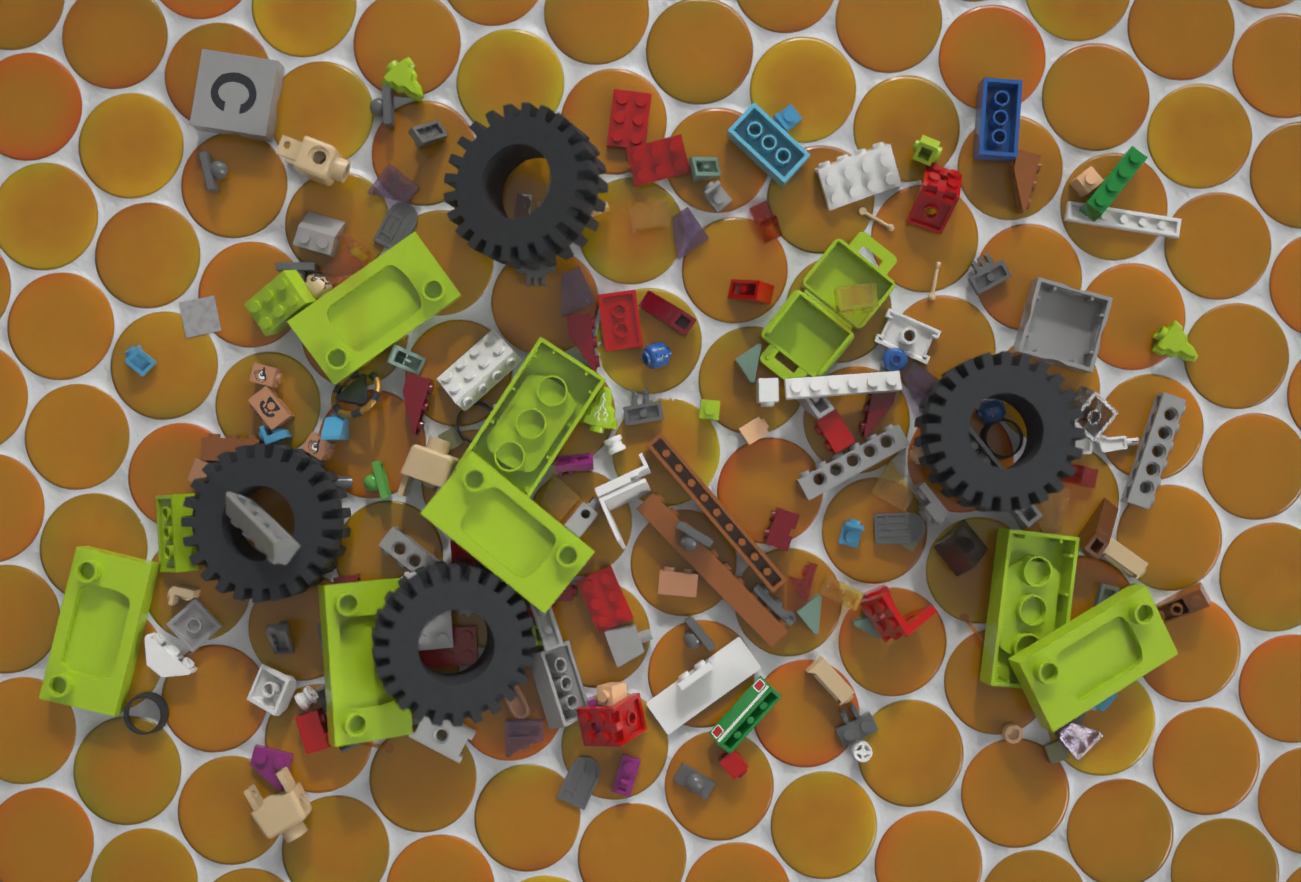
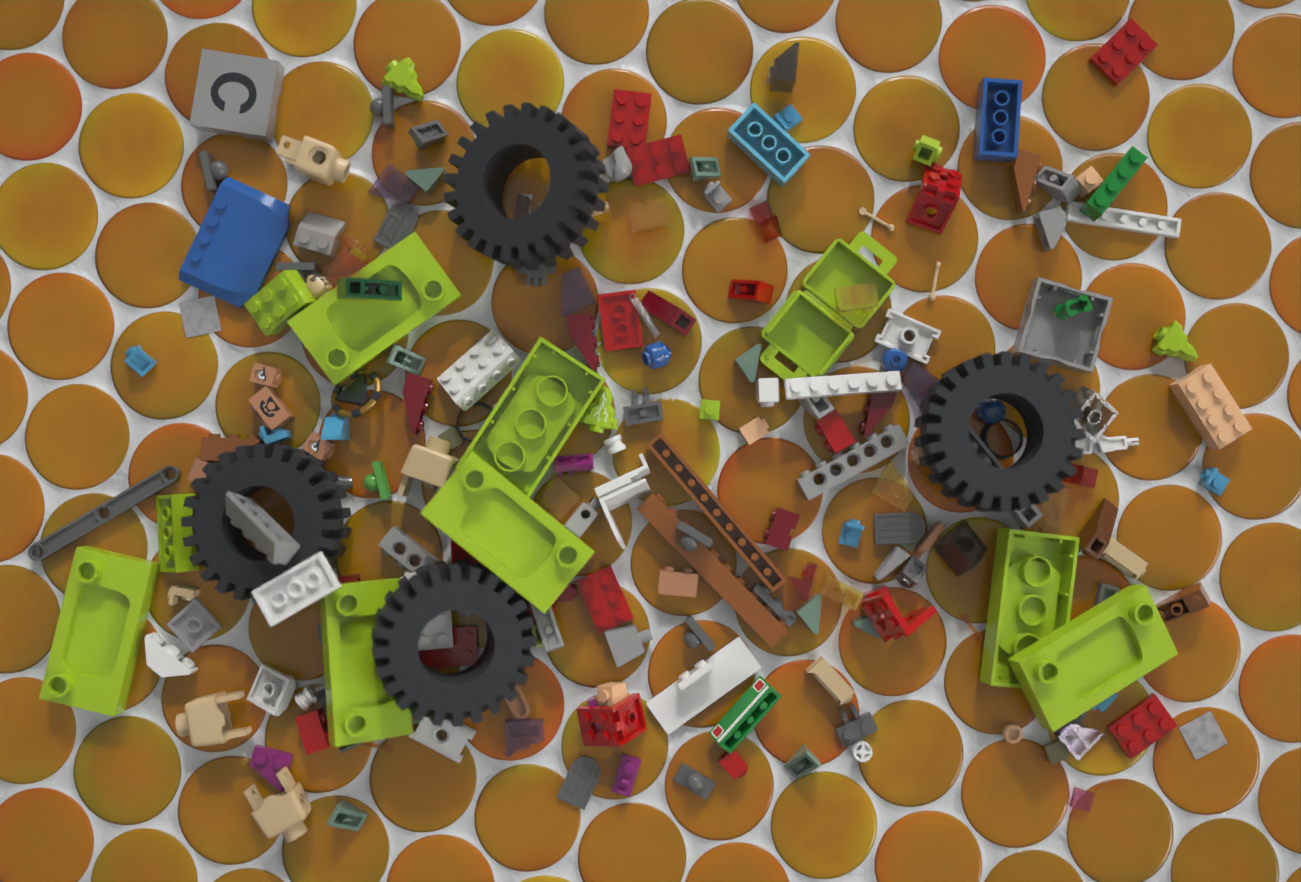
(93, 520): none -> dark grey beam
(162, 705): black tyre -> none
(209, 720): none -> tan piece
(236, 243): none -> blue slope
(280, 638): dark grey tile -> none
(296, 589): none -> white plate
(347, 816): none -> sand green slope
(369, 289): none -> dark green slope
(427, 178): none -> sand green slope
(558, 685): light grey slope -> none
(618, 165): none -> light grey hair
(654, 326): none -> white piece
(687, 233): wing -> none
(783, 73): none -> clear smoke slope
(802, 762): none -> sand green slope
(858, 175): white bracket -> none
(891, 561): none -> light grey slope
(911, 572): none -> flat silver bracket
(930, 507): light grey plate -> none
(930, 537): none -> nougat tile
(987, 274): dark grey hinge -> none
(1050, 226): none -> light grey slope
(1058, 184): none -> light grey slope
(1072, 307): none -> green animal
(1081, 799): none -> clear pink tile
(1123, 52): none -> red plate
(1141, 725): none -> red plate
(1144, 456): light grey brick -> none
(1203, 735): none -> flat silver sticker
(1210, 407): none -> light nougat brick
(1213, 480): none -> dark azure bracket

